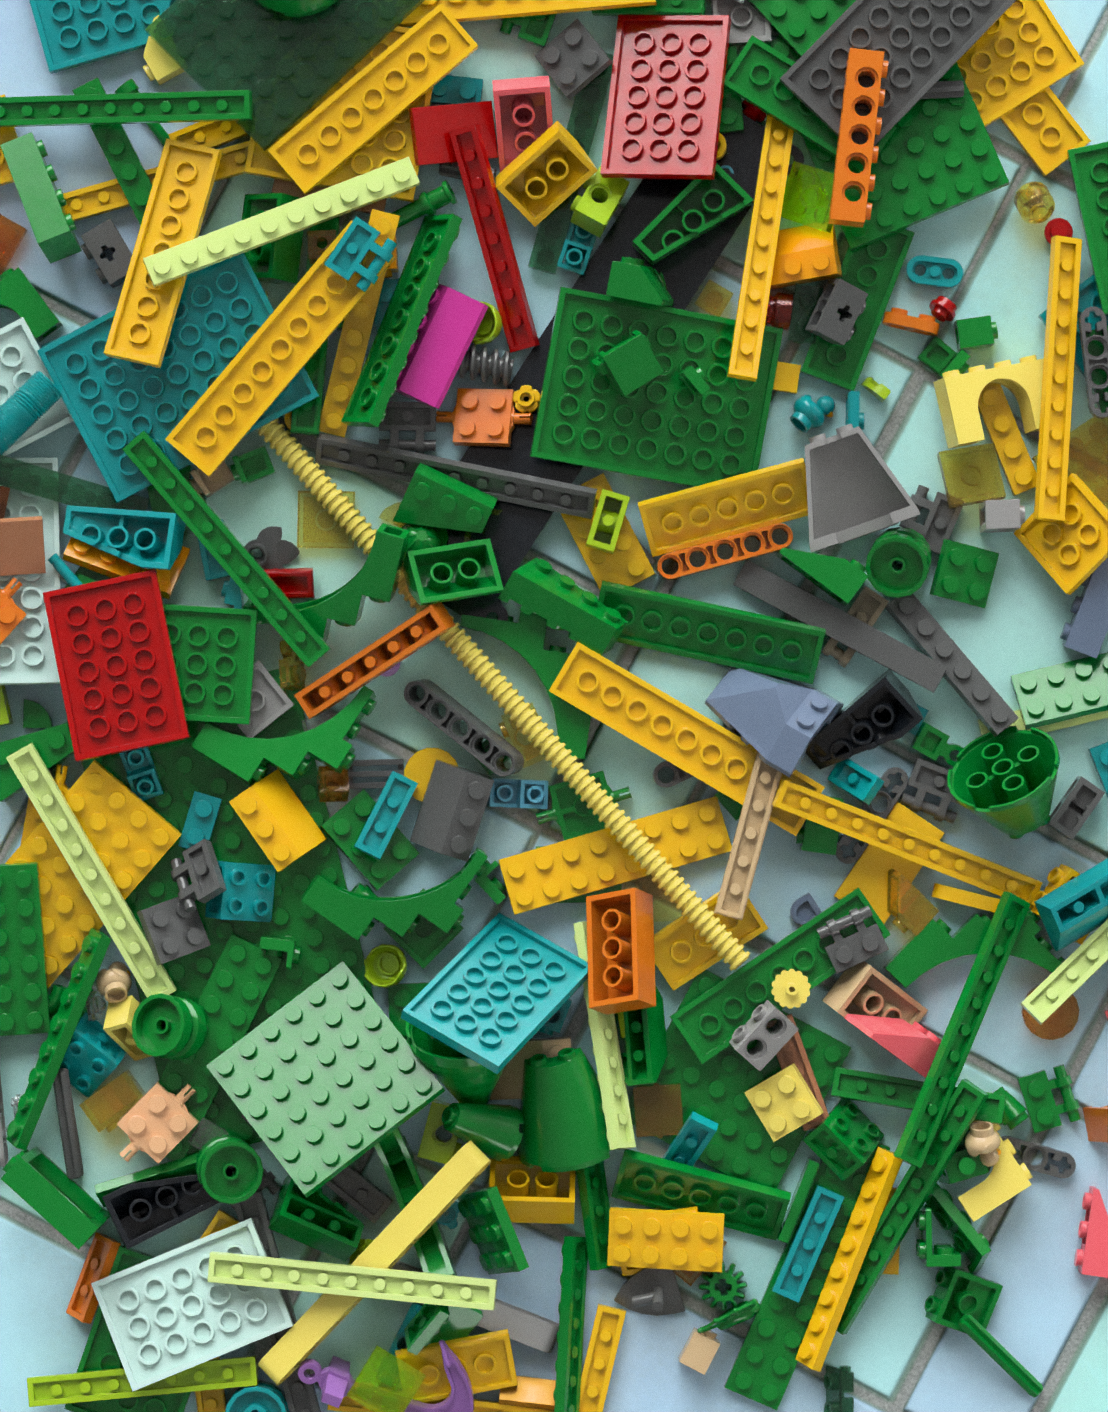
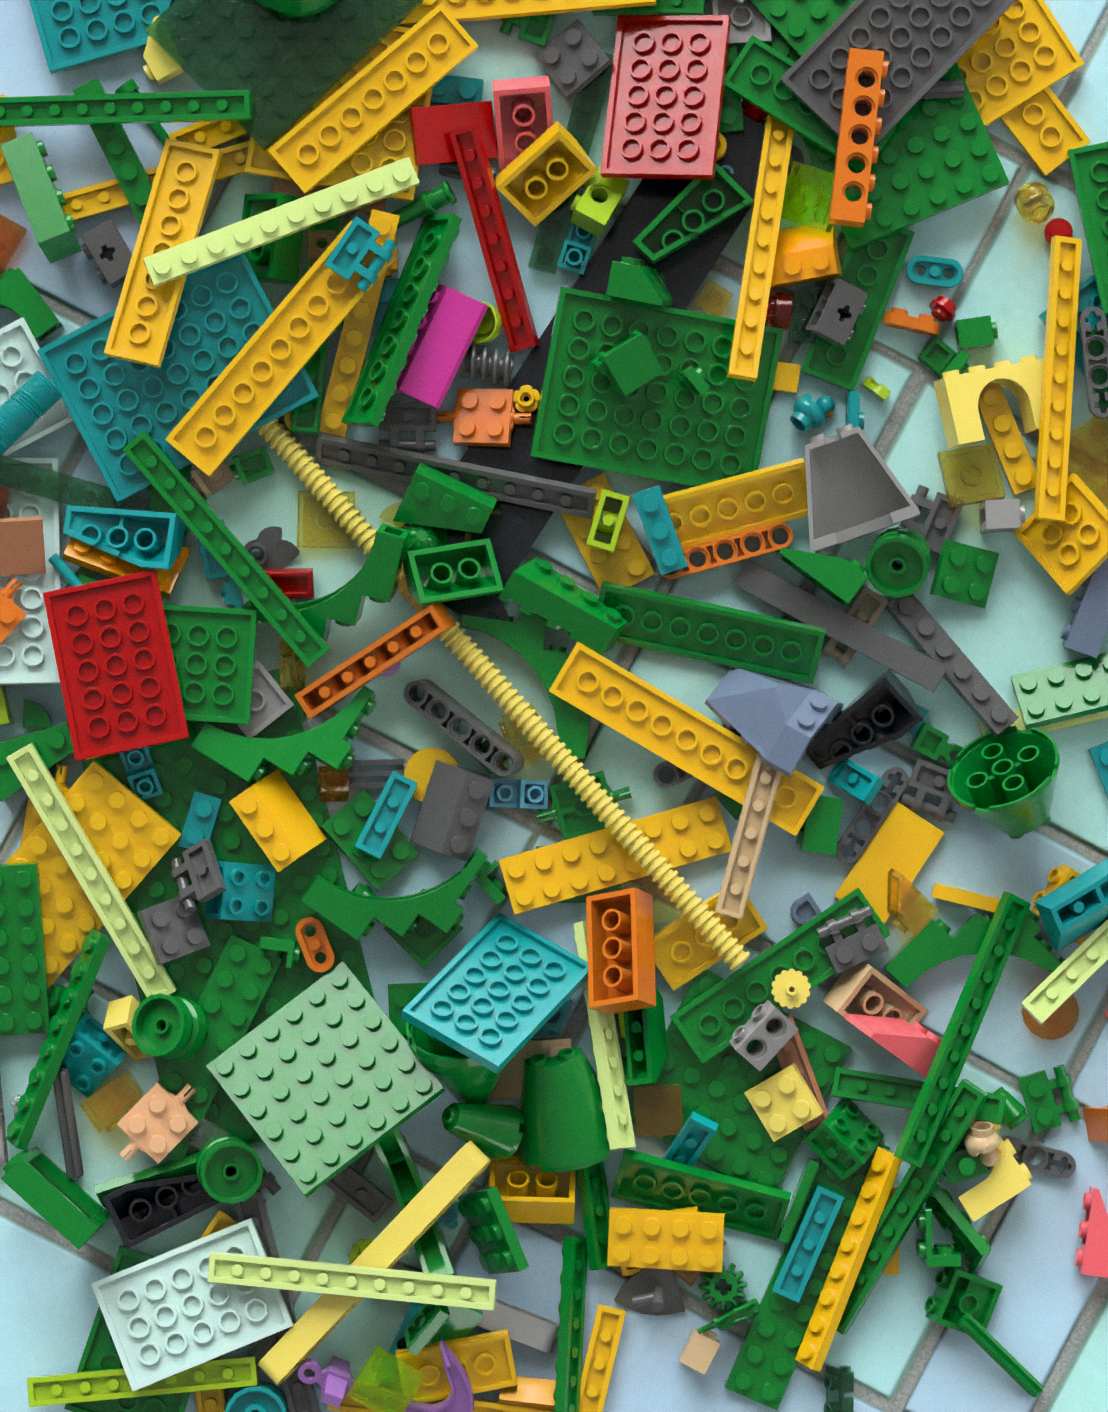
(96, 1006): clear plate -> none
(96, 1267): orange plate -> none
(114, 982): tan animal -> none
(313, 944): none -> orange plate
(316, 1221): green wedge -> none
(385, 966): lime hair -> none
(431, 1146): lime brick -> none
(660, 530): none -> teal plate
(904, 841): yellow plate -> none
(1075, 807): dark grey brick -> none

